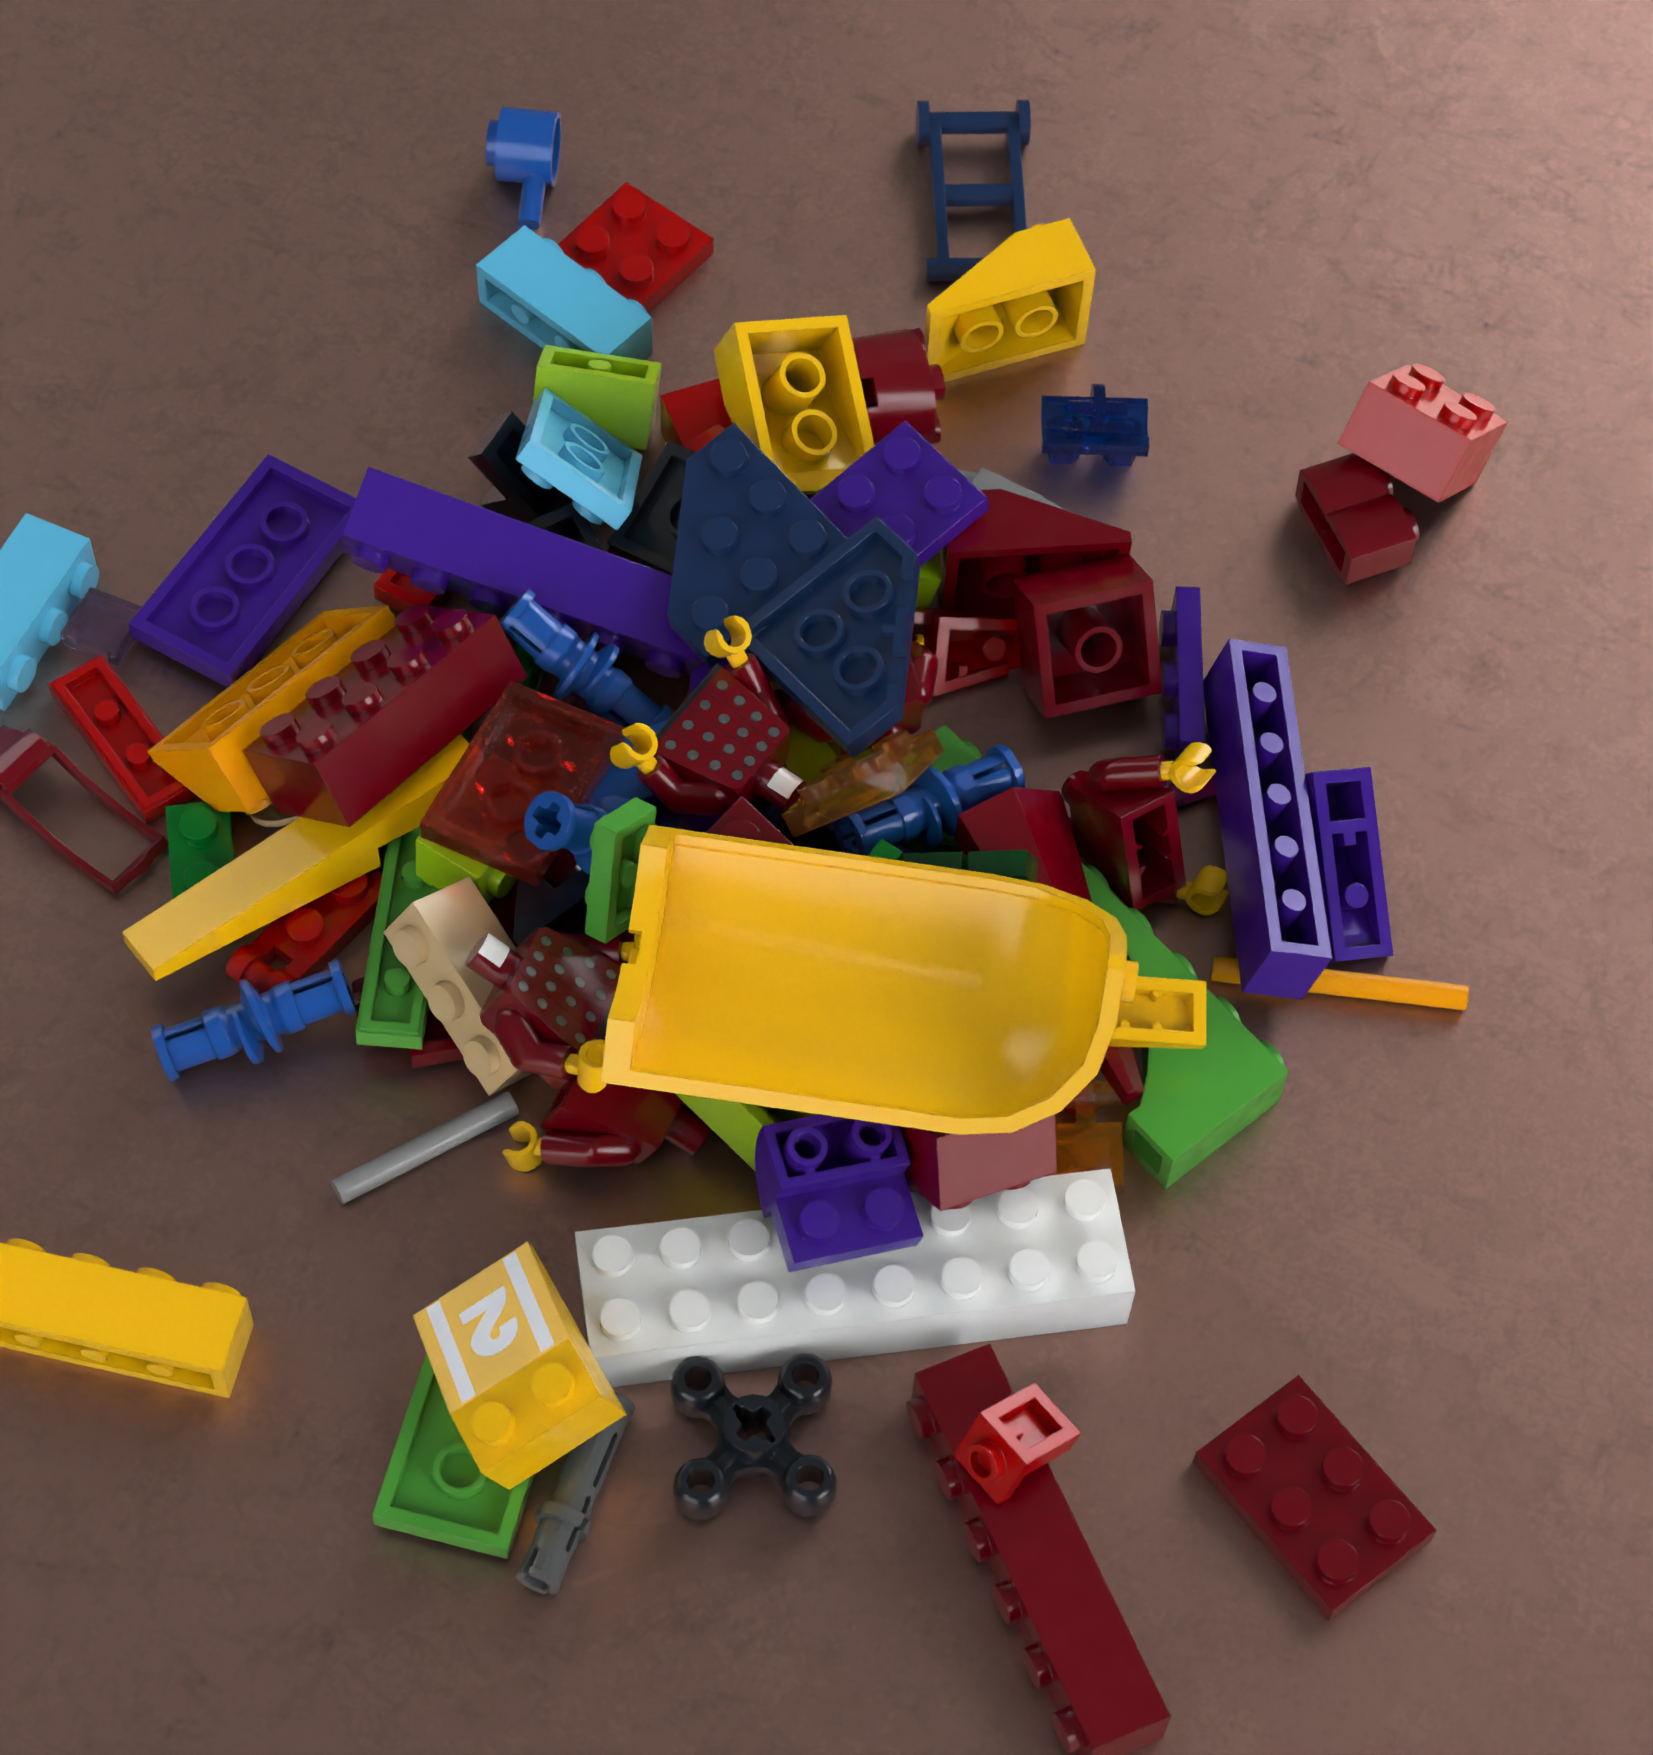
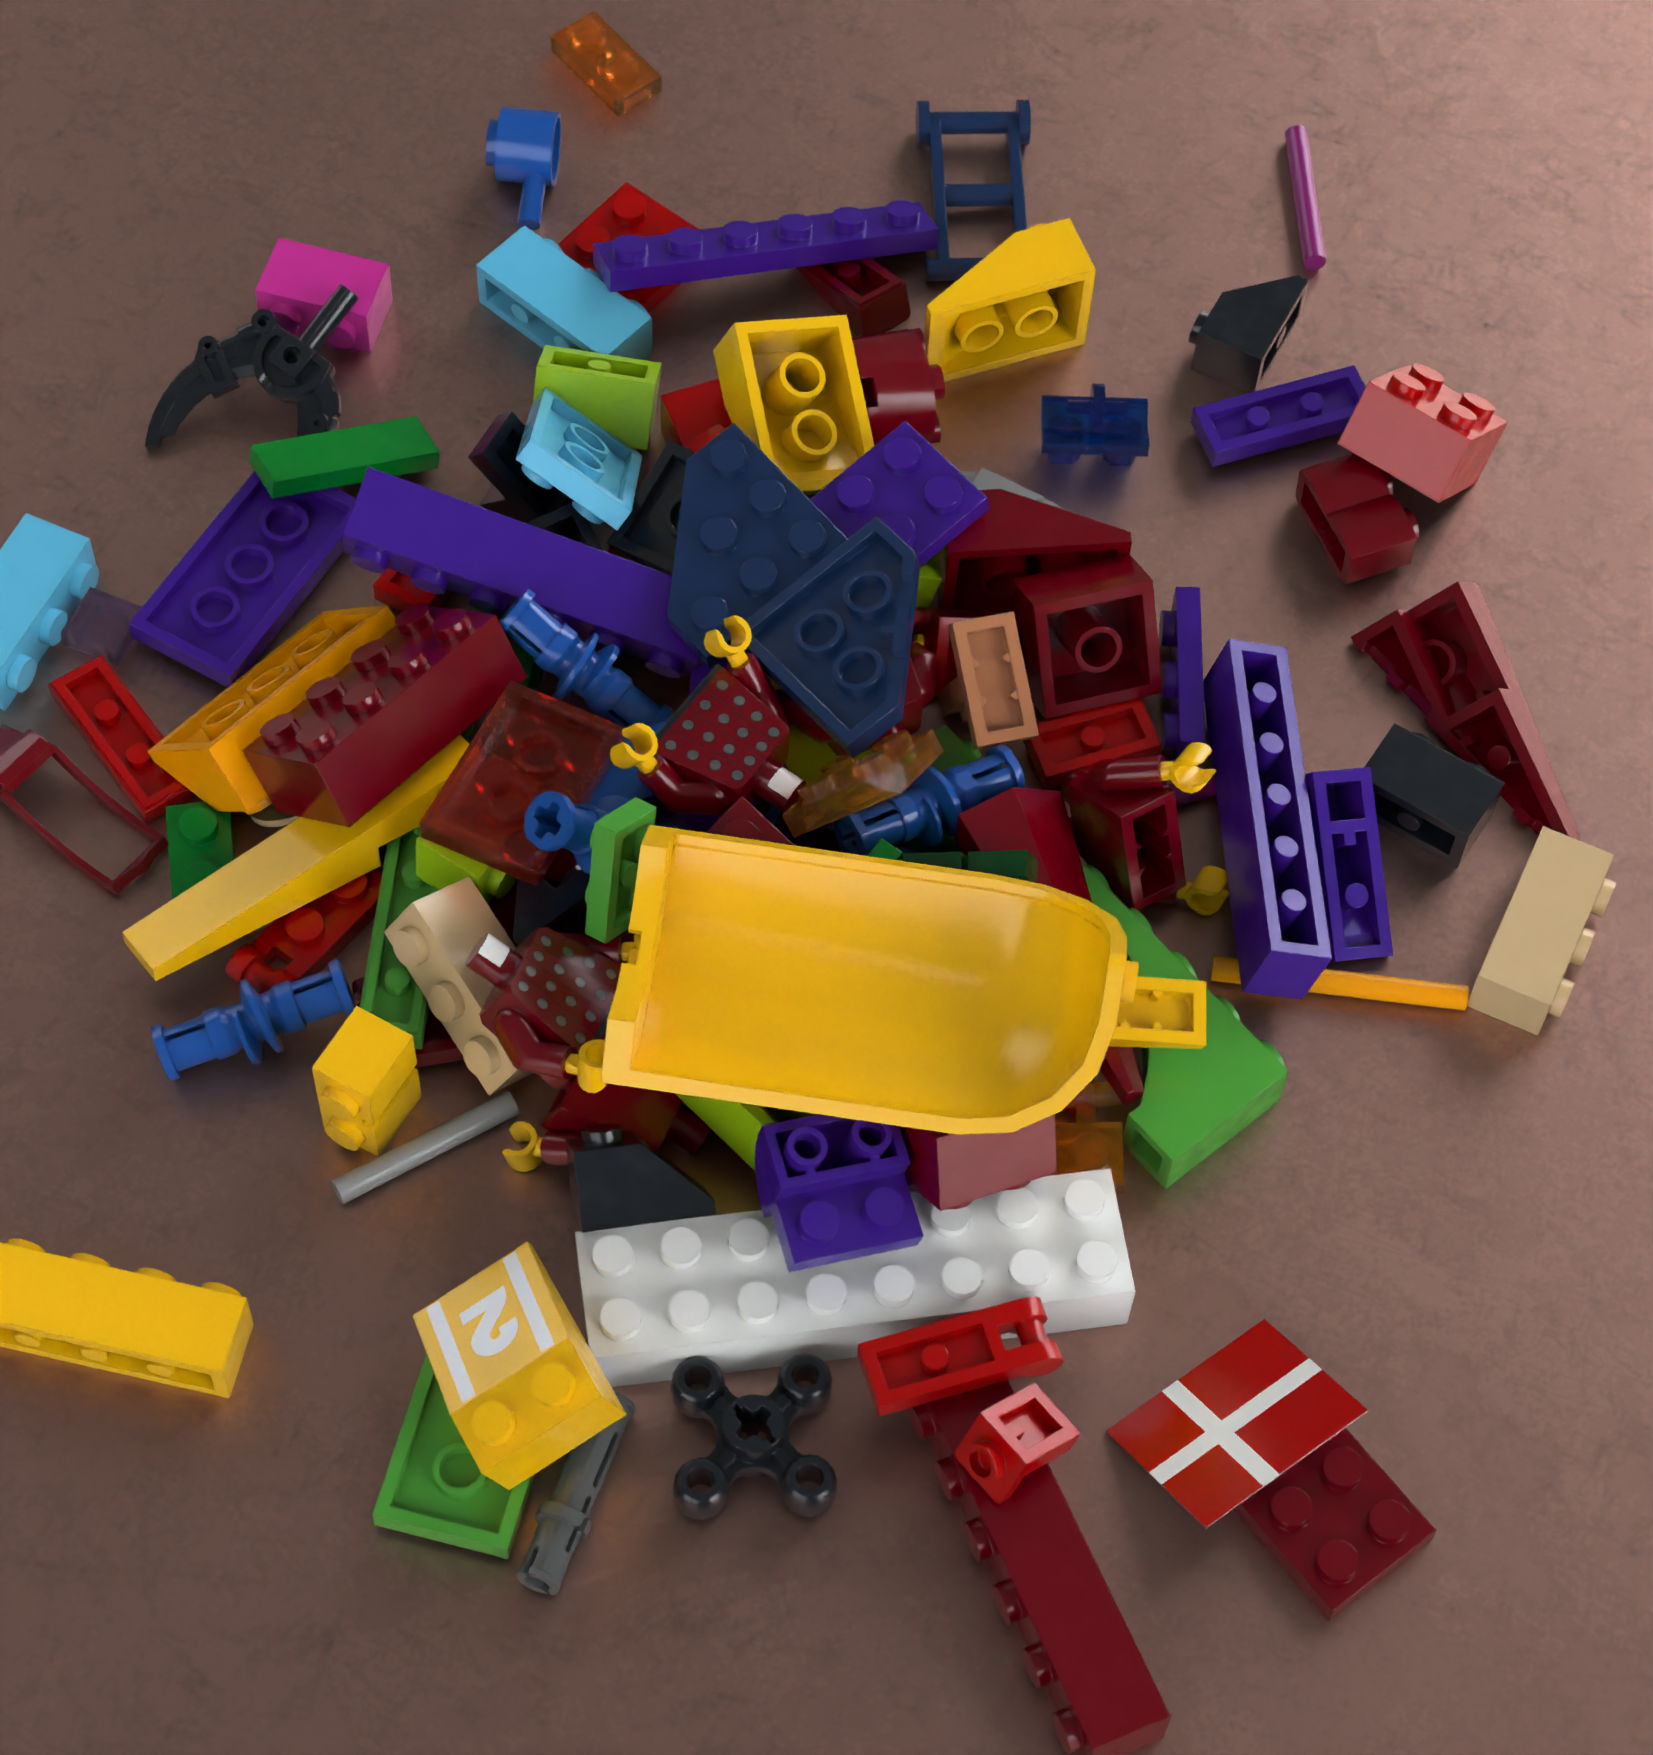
(280, 361): none -> black bar
(304, 277): none -> dark pink brick
(343, 456): none -> green tile
(366, 1082): none -> yellow piece
(606, 63): none -> clear orange plate
(628, 1182): none -> black slope
(764, 246): none -> dark purple plate
(862, 291): none -> dark red slope
(957, 1355): none -> red plate
(990, 682): none -> nougat bracket
(1090, 736): none -> red plate
(1236, 1422): none -> red sticker
(1247, 331): none -> black slope
(1277, 416): none -> dark purple plate
(1305, 197): none -> magenta bar
(1431, 794): none -> black brick
(1461, 678): none -> dark red wedge
(1543, 932): none -> tan brick

